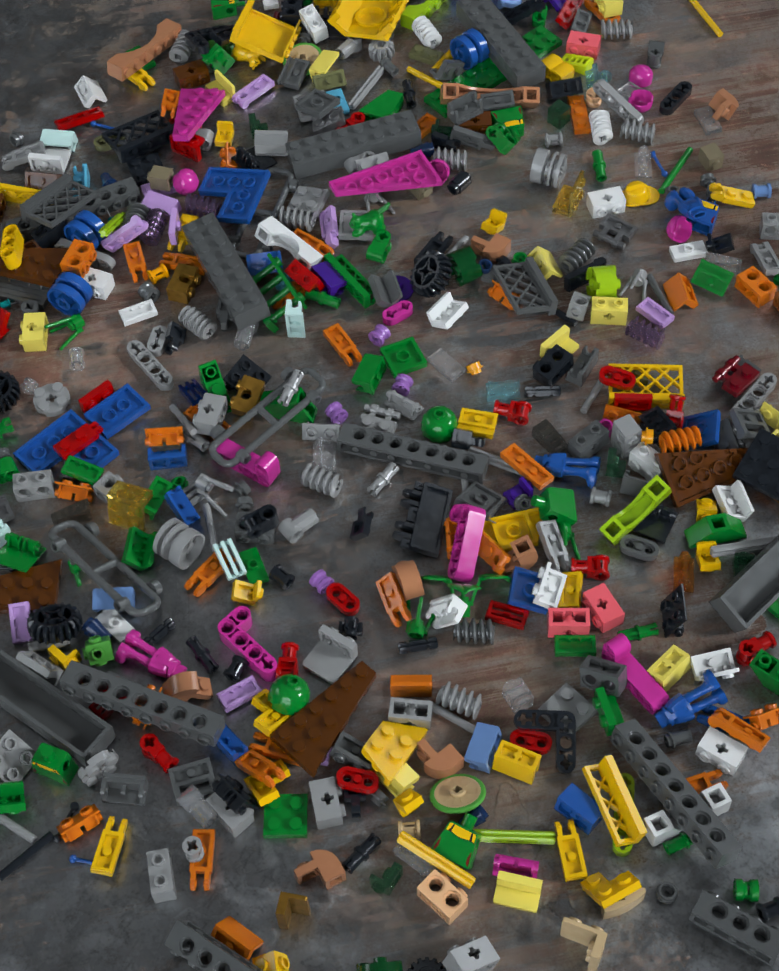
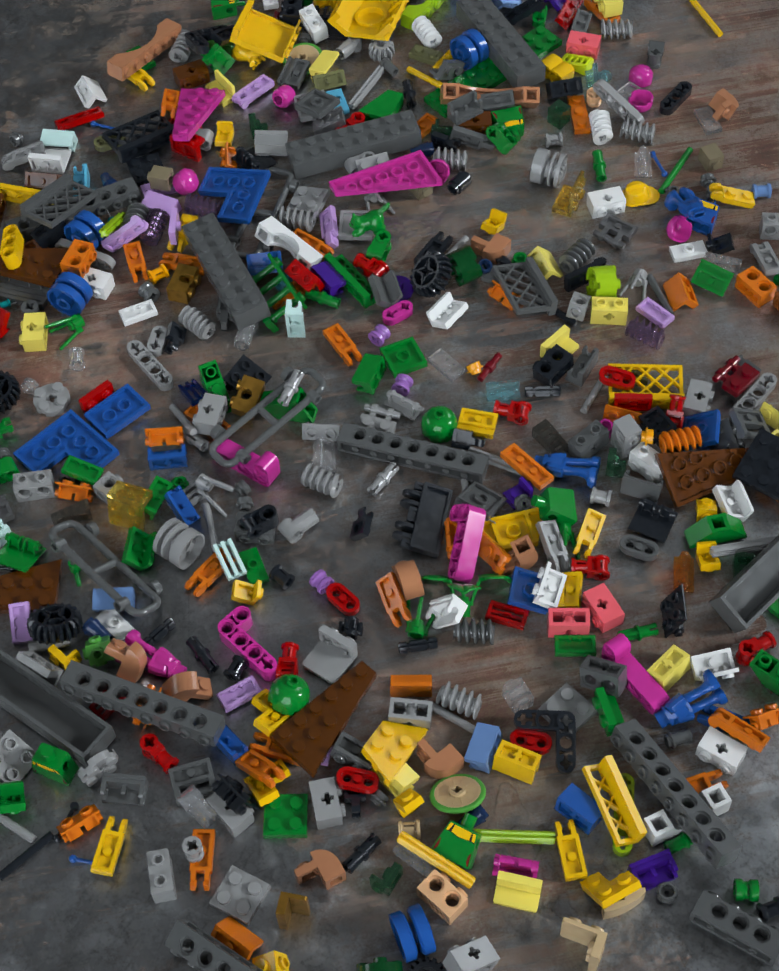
(78, 440): red hinge -> none
(132, 658): none -> nougat brick
(239, 895): none -> light grey plate
(283, 96): none -> dark pink head
(336, 413): medium lavender wheel -> none
(370, 266): none -> red connector
(412, 932): none -> blue wheel
(489, 367): none -> dark red bar
(589, 531): none -> yellow hinge
(646, 501): lime arch -> none
(655, 869): none -> dark purple hinge
(697, 397): none -> light grey brick

